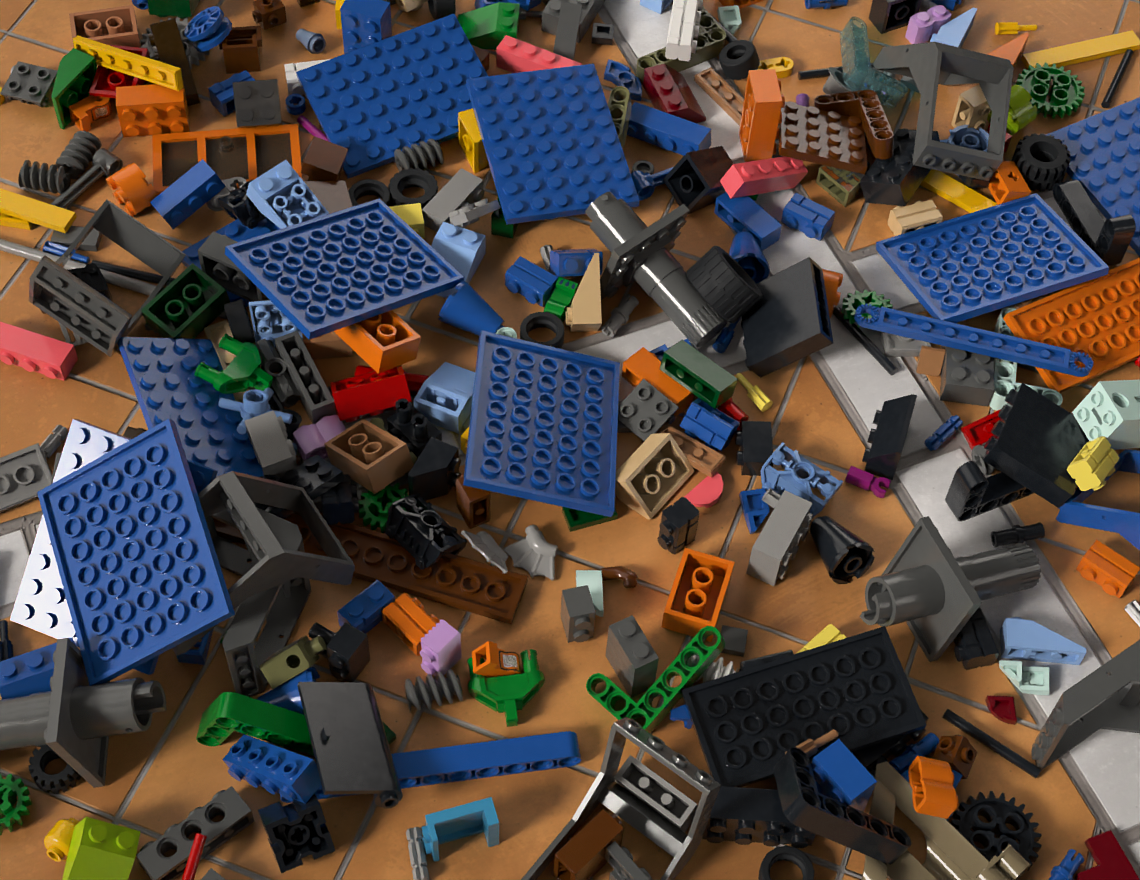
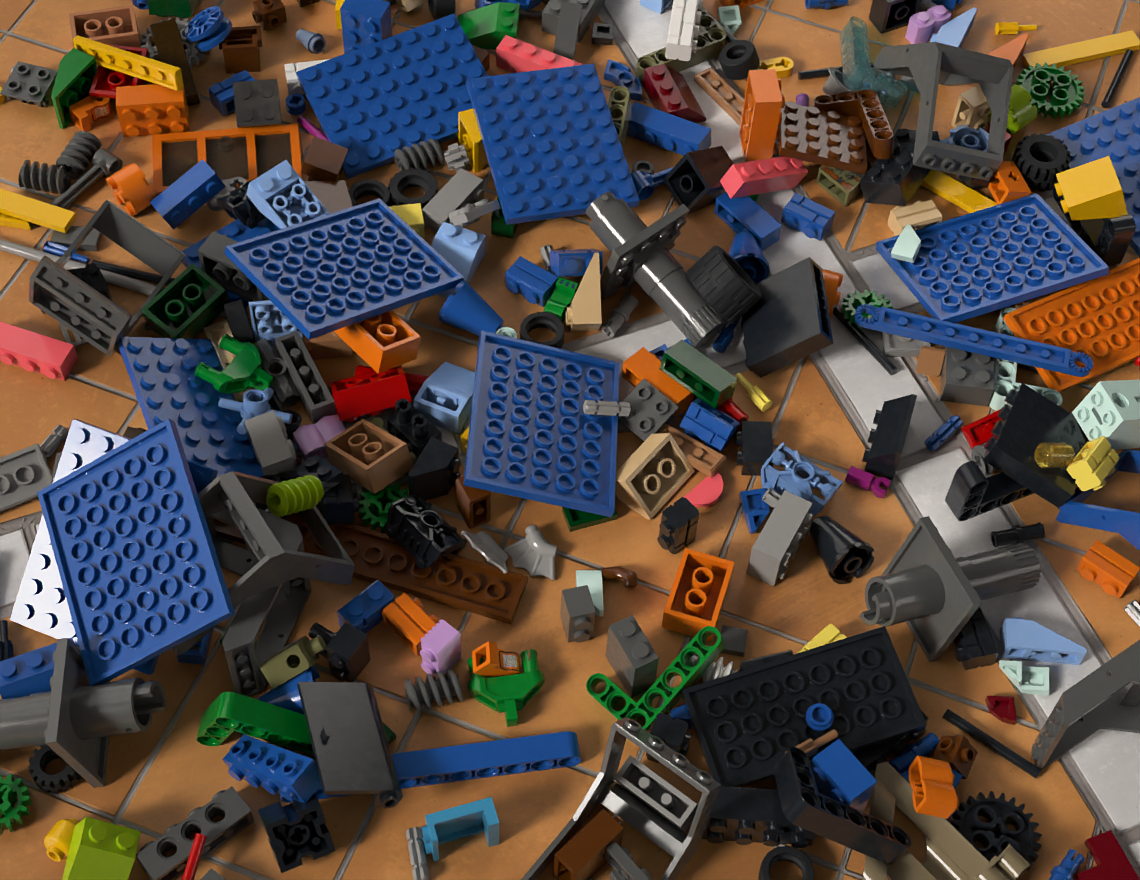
(294, 495): none -> lime piece
(456, 157): none -> light grey gear
(607, 408): none -> light grey axle
(672, 733): none -> black brick
(819, 717): none -> blue plate
(907, 245): none -> light aqua slope
(1054, 455): none -> clear yellow brick
(1091, 191): none -> yellow slope

